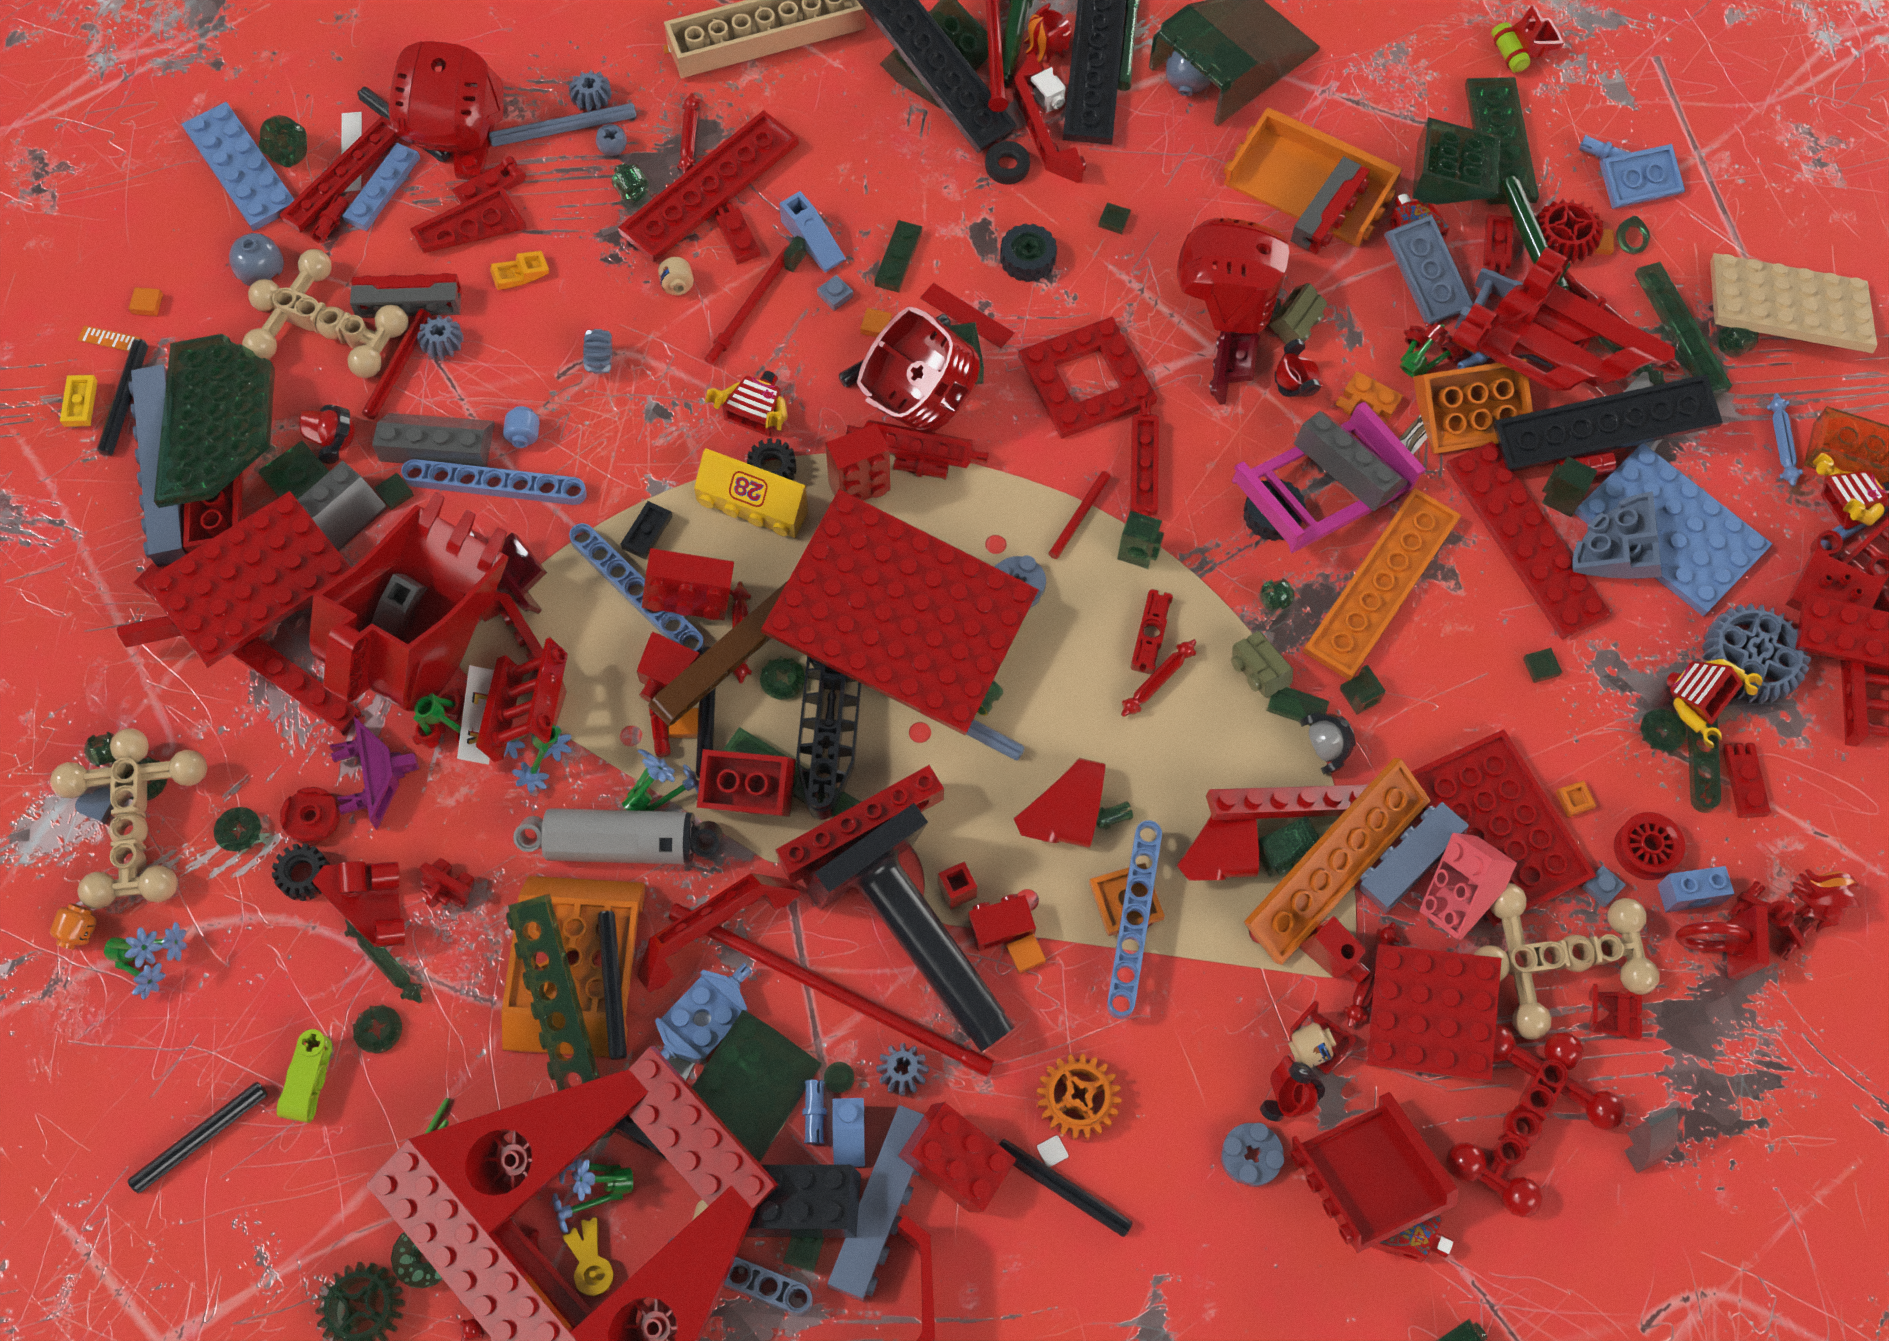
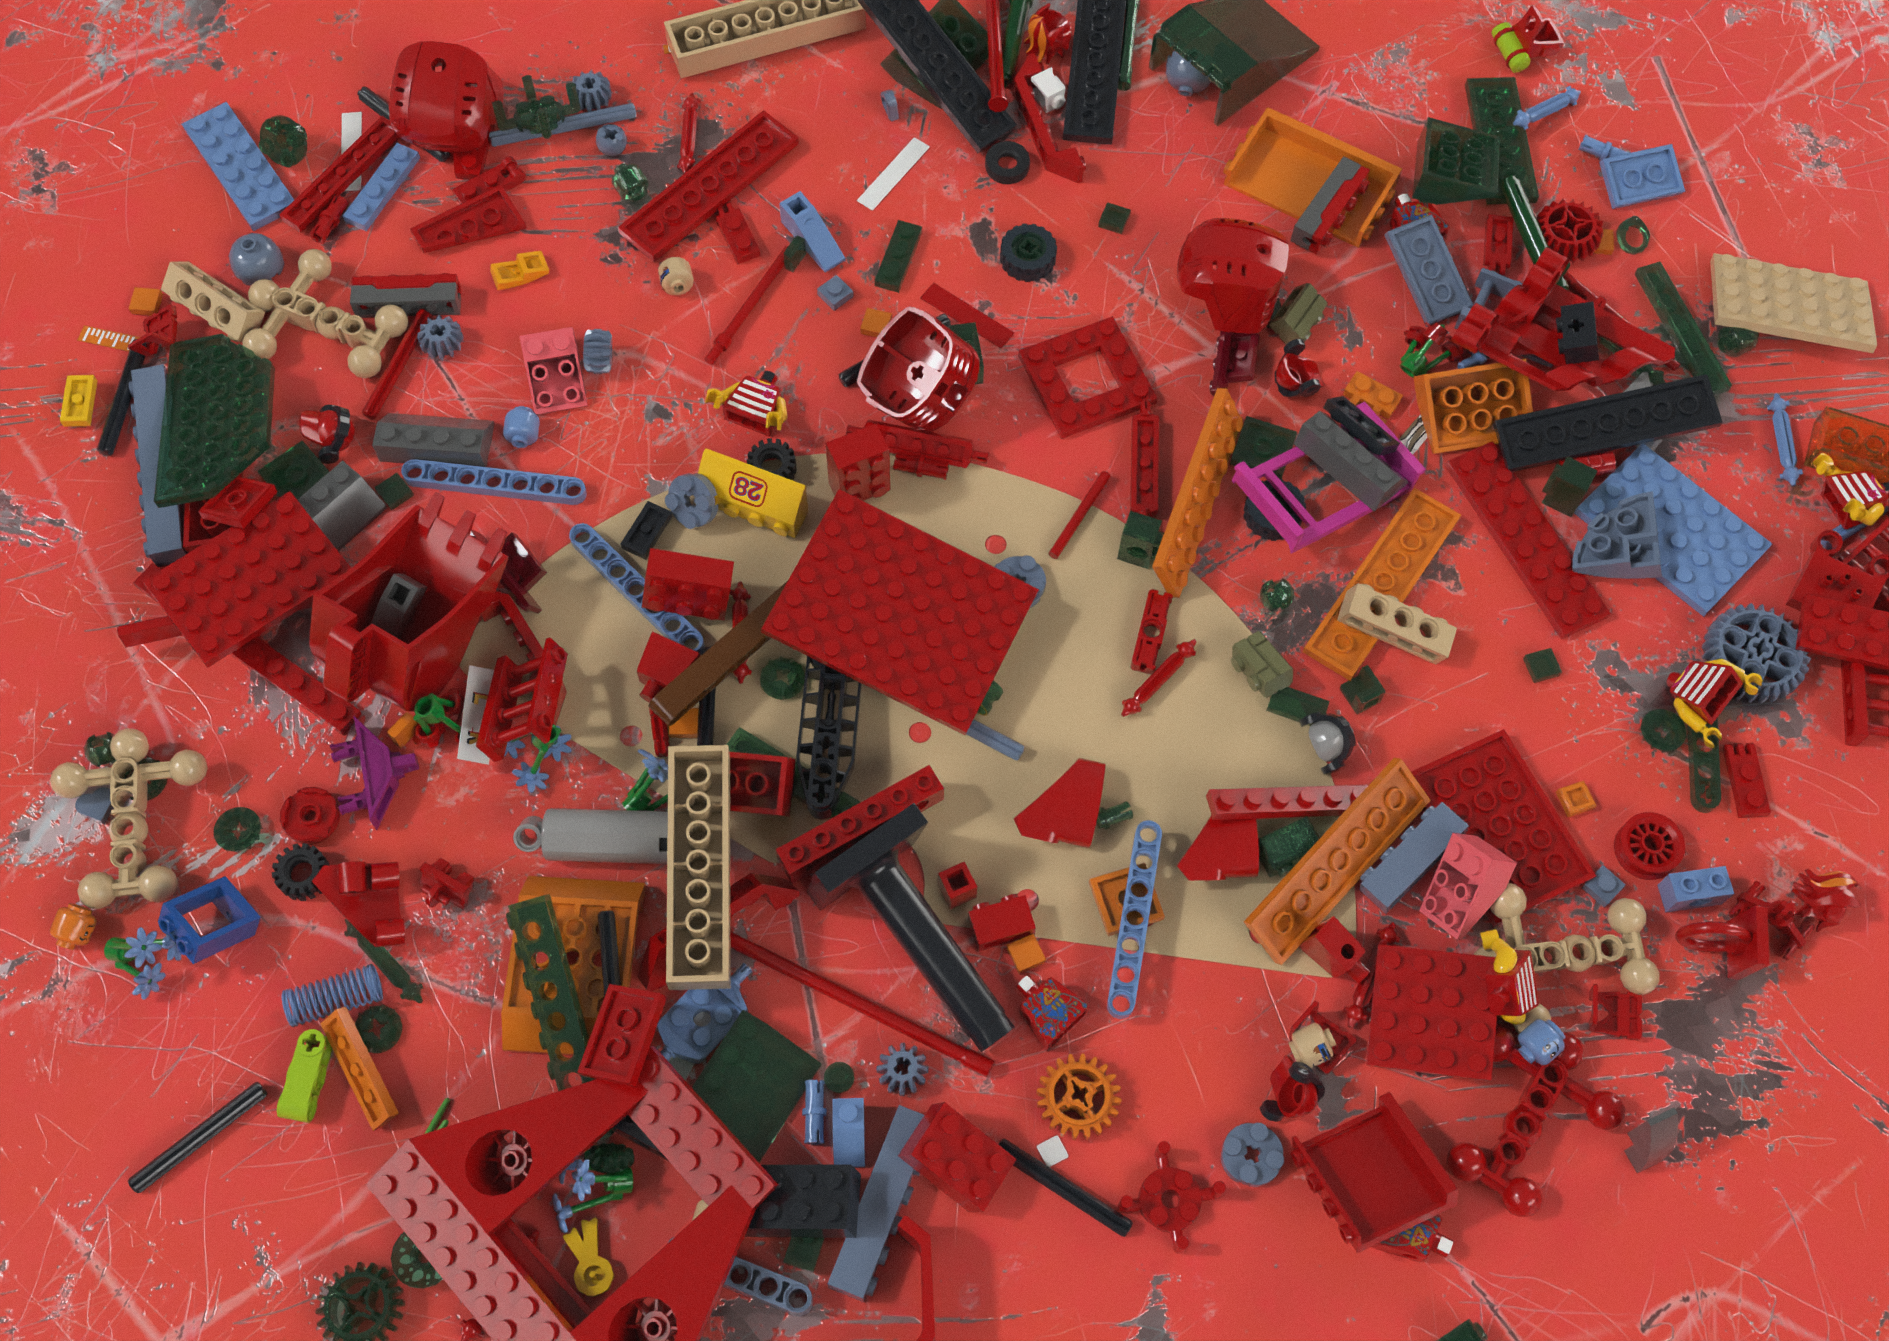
(160, 330): none -> red piece
(211, 300): none -> tan brick
(230, 903): none -> blue window
(238, 502): none -> red tile
(359, 1068): none -> orange plate
(371, 980): none -> medium blue piece
(403, 730): none -> orange tile
(537, 115): none -> clear green plate
(554, 370): none -> coral slope
(609, 1157): none -> clear green gear
(622, 1035): none -> red plate
(679, 500): none -> sand blue plate
(698, 868): none -> tan brick
(890, 104): none -> sand blue tile
(893, 173): none -> white sticker
(1050, 1009): none -> torso
(1176, 1181): none -> red plate
(1198, 493): none -> orange plate
(1261, 442): none -> clear green plate
(1357, 614): none -> tan brick
(1361, 426): none -> black plate
(1509, 980): none -> torso
(1541, 1042): none -> medium blue head
(1546, 107): none -> medium blue wheel
(1579, 333): none -> black brick

